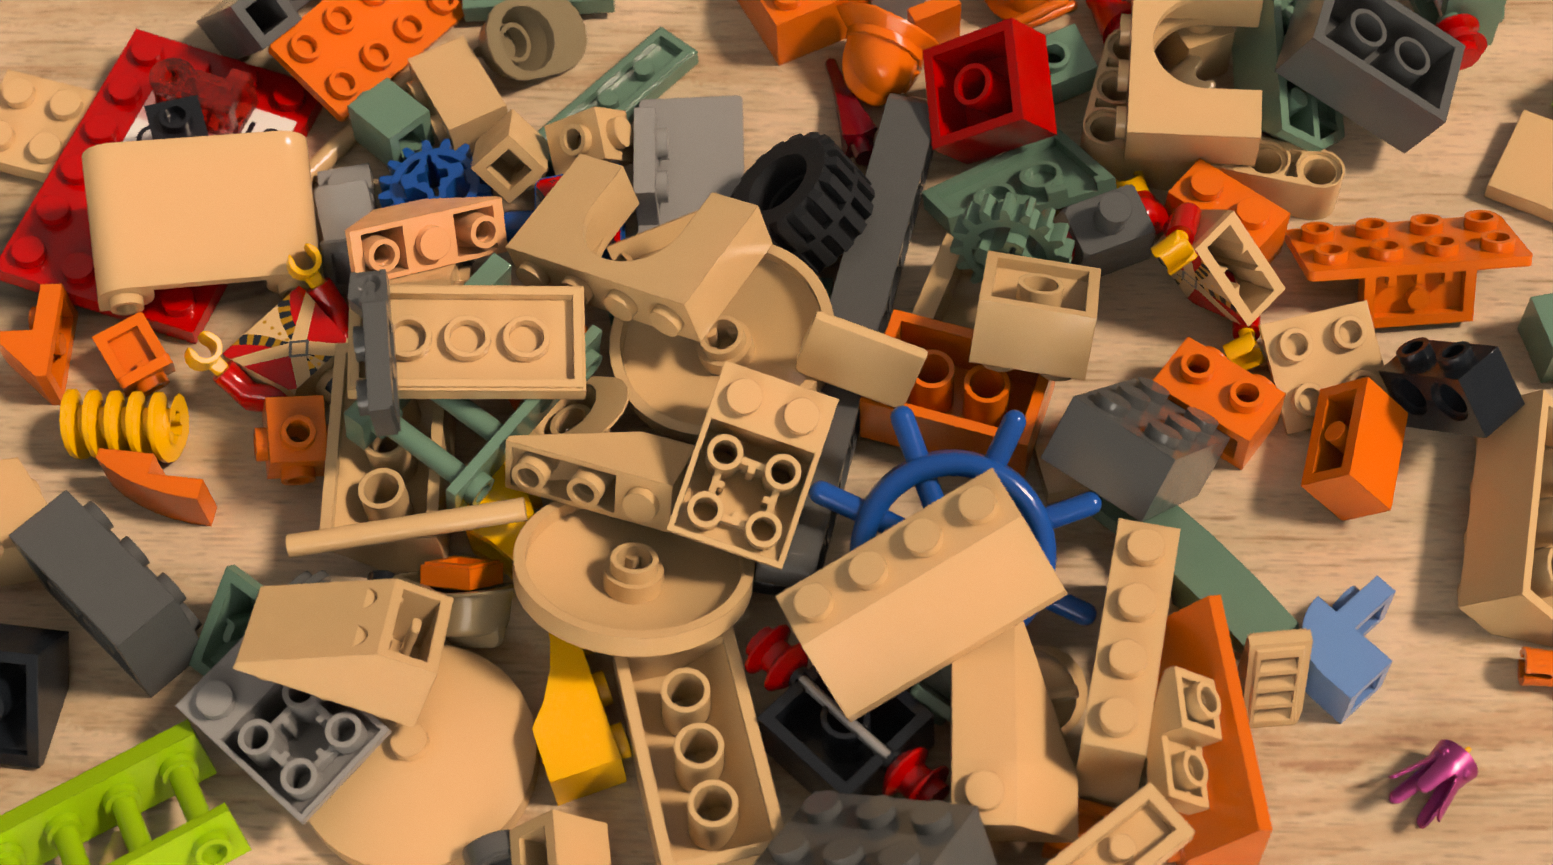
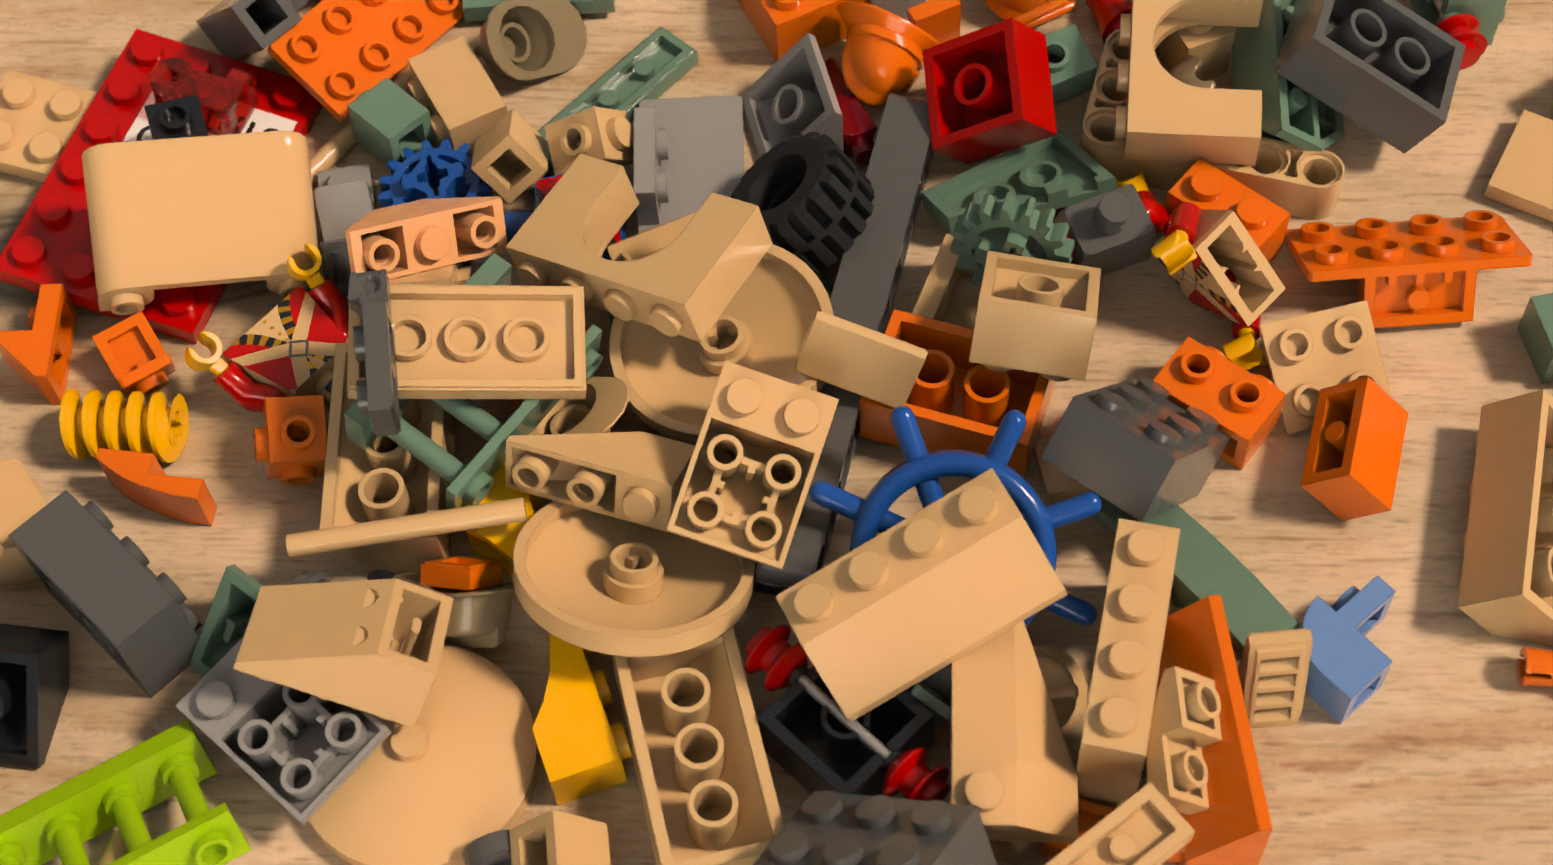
(793, 99): none -> light grey slope
(1446, 767): flat silver piece -> none
(1452, 386): black brick -> none

